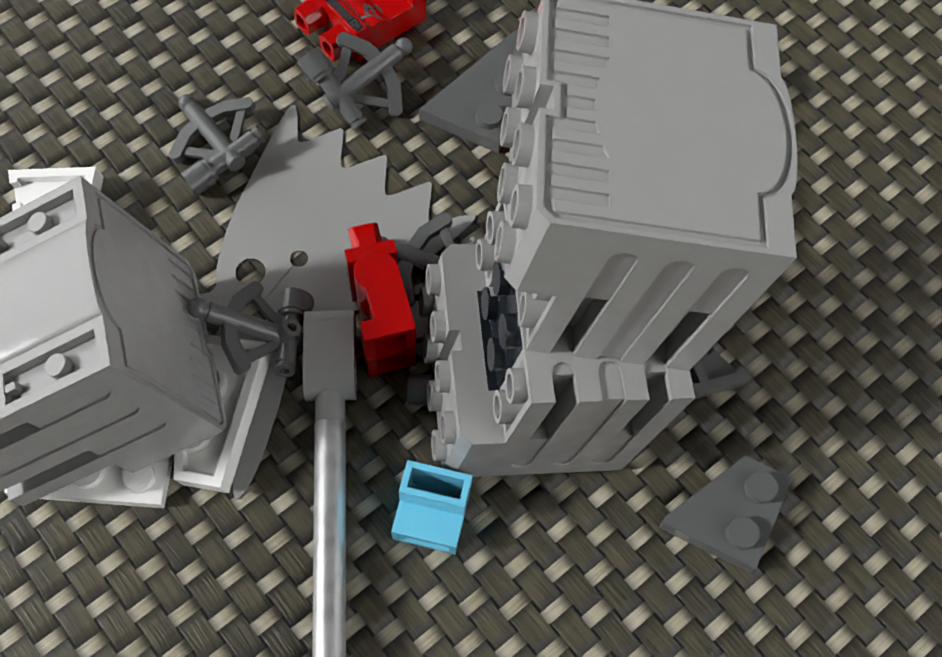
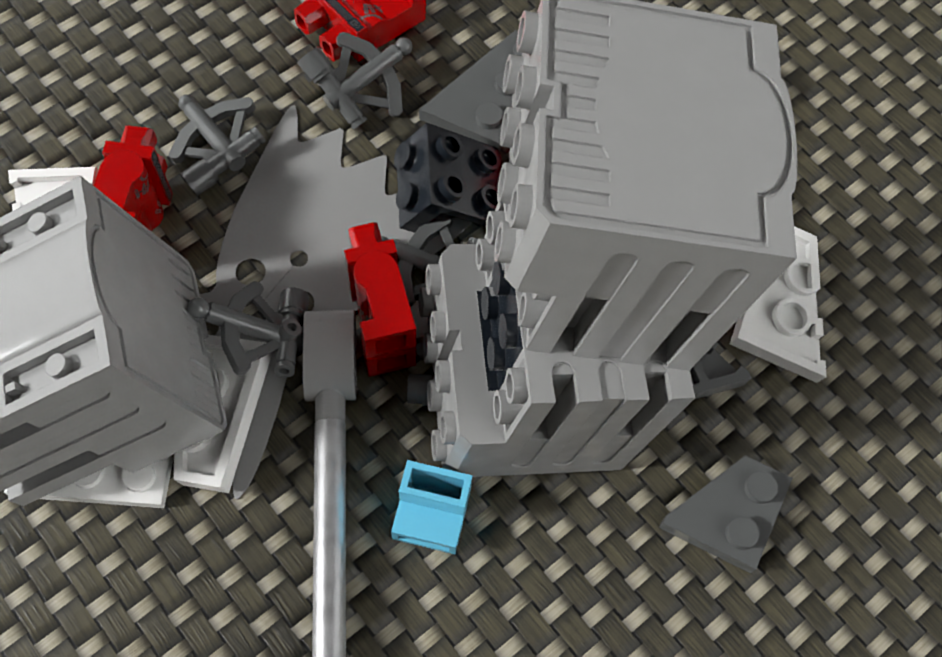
(135, 176): none -> red hips
(445, 175): none -> black bracket
(784, 319): none -> white wing

